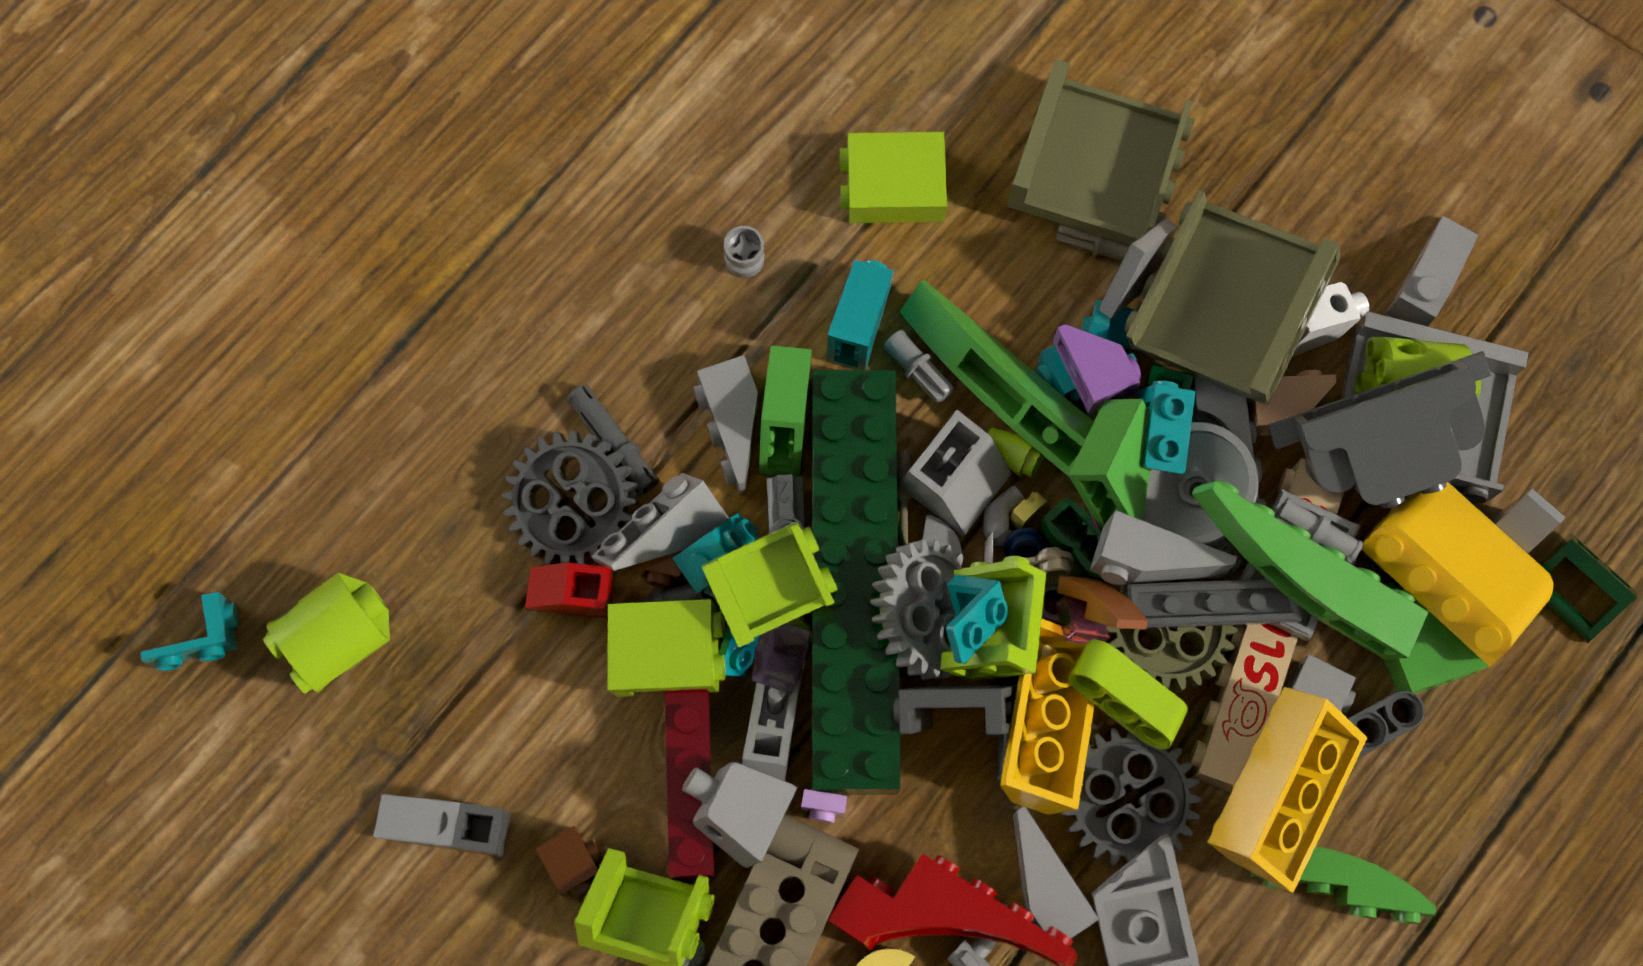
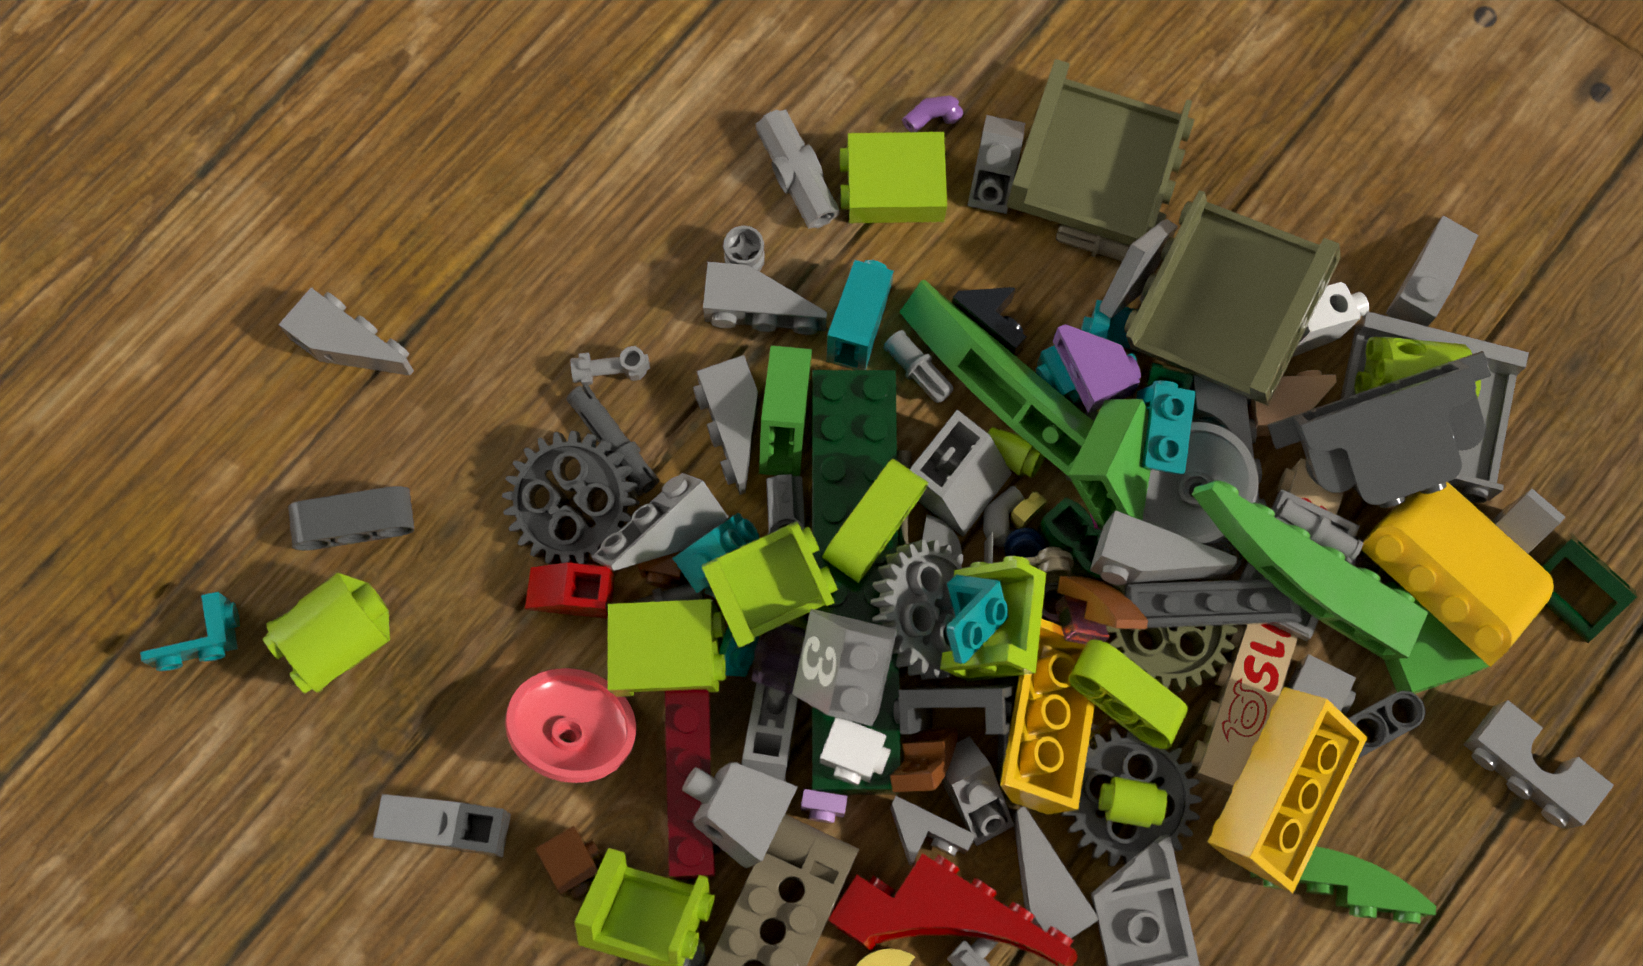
(334, 337): none -> light grey slope
(351, 518): none -> dark grey beam
(574, 708): none -> coral dish
(631, 363): none -> light grey bar
(749, 297): none -> light grey slope
(797, 169): none -> light grey piece
(844, 666): none -> light grey slope
(854, 751): none -> white brick
(875, 520): none -> lime beam
(916, 823): none -> light grey slope
(926, 760): none -> dark orange slope
(933, 107): none -> medium lavender arm
(976, 793): none -> light grey slope
(985, 309): none -> black slope
(996, 164): none -> light grey slope
(1133, 802): none -> lime brick
(1505, 745): none -> light grey arch

